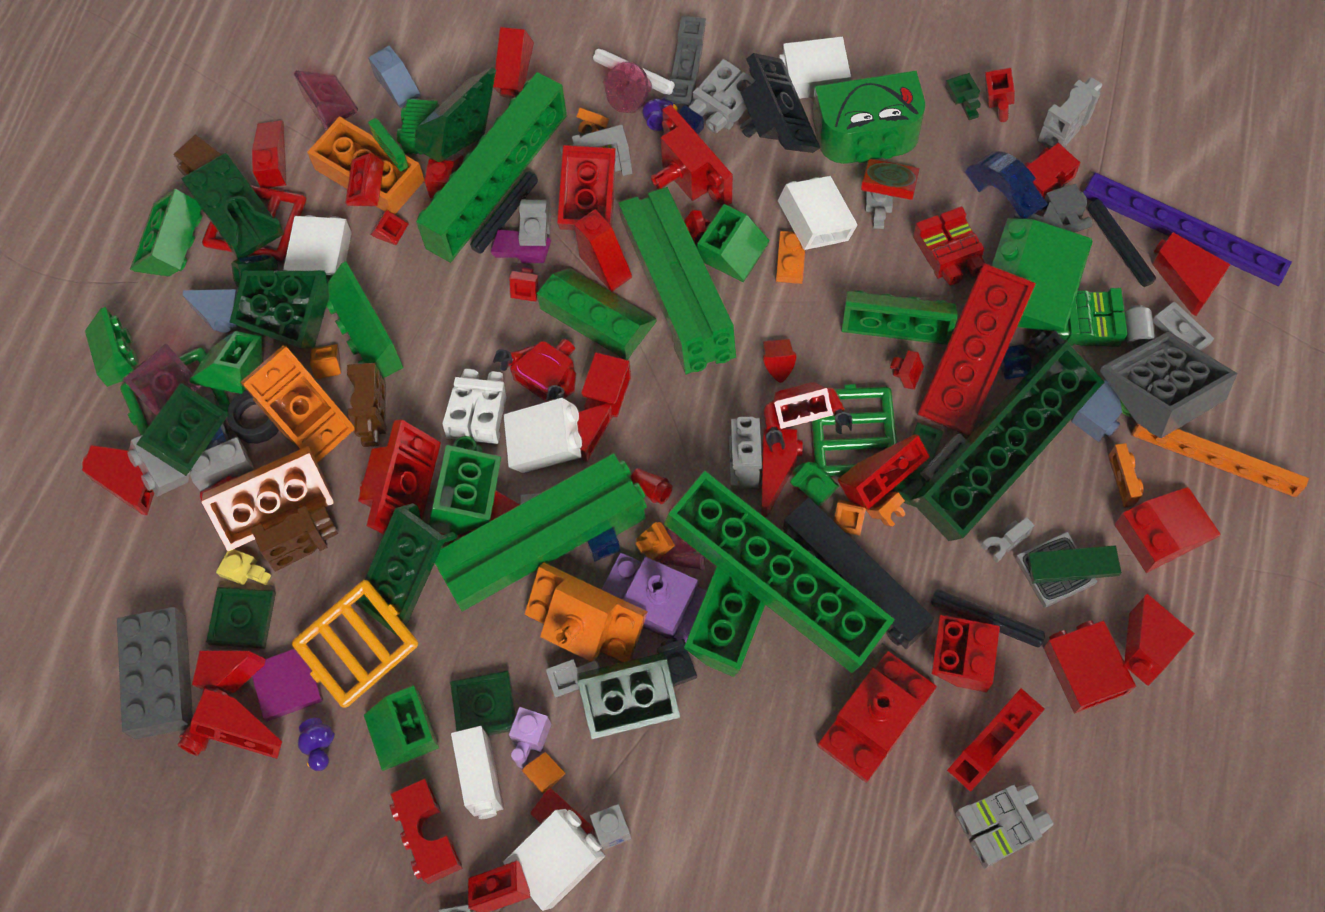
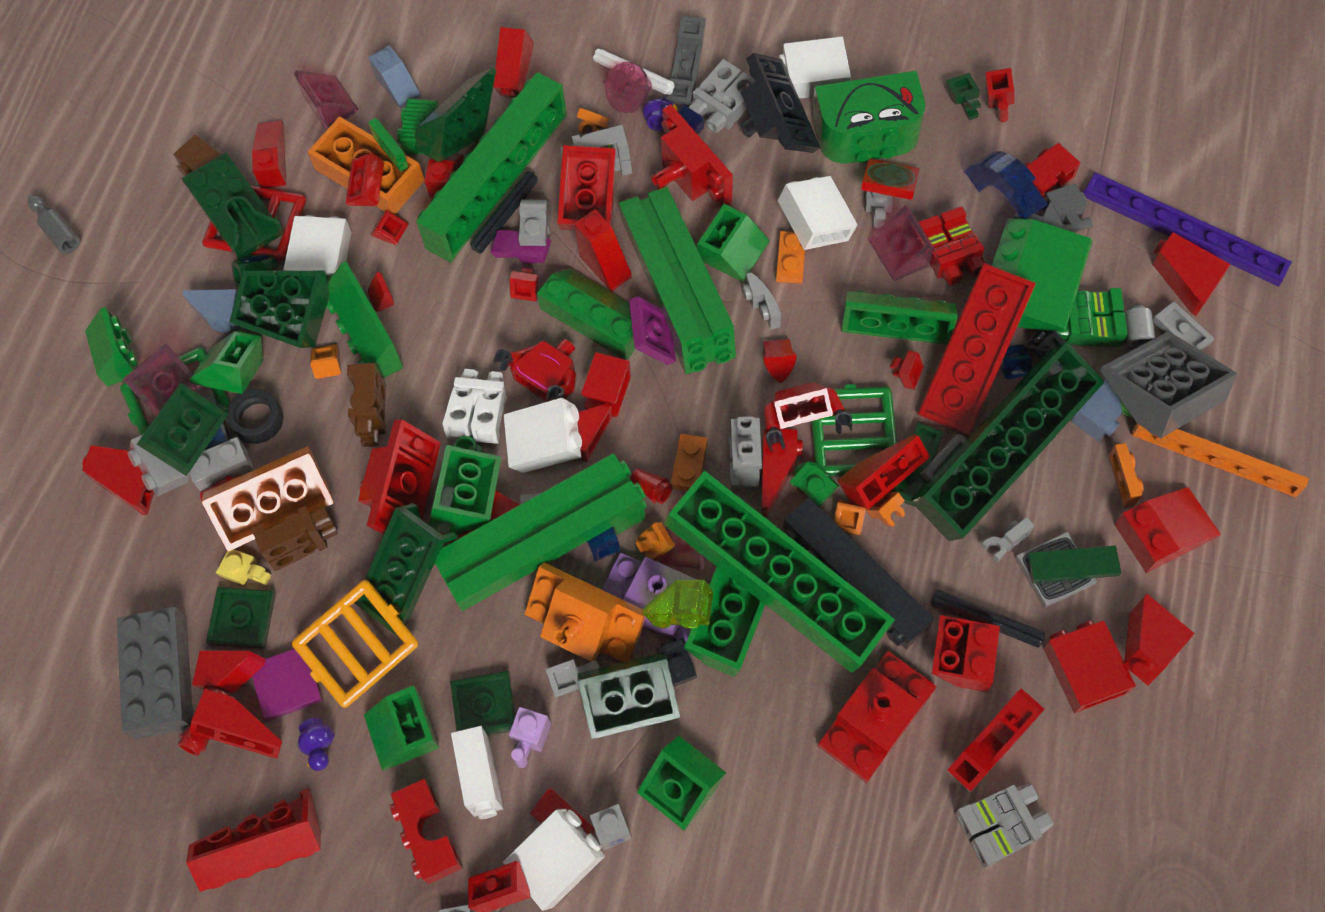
(54, 226): none -> dark grey wheel
(167, 235): green slope -> none
(256, 843): none -> red wedge
(297, 404): orange brick -> none
(379, 293): none -> red slope
(543, 772): orange slope -> none
(651, 331): none -> magenta tile
(681, 782): none -> green slope
(682, 604): none -> clear neon green slope
(688, 461): none -> orange plate
(696, 225): red tile -> none
(762, 298): none -> light grey slope
(902, 245): none -> clear pink slope
(1066, 121): light grey hips -> none
(1121, 243): black axle -> none

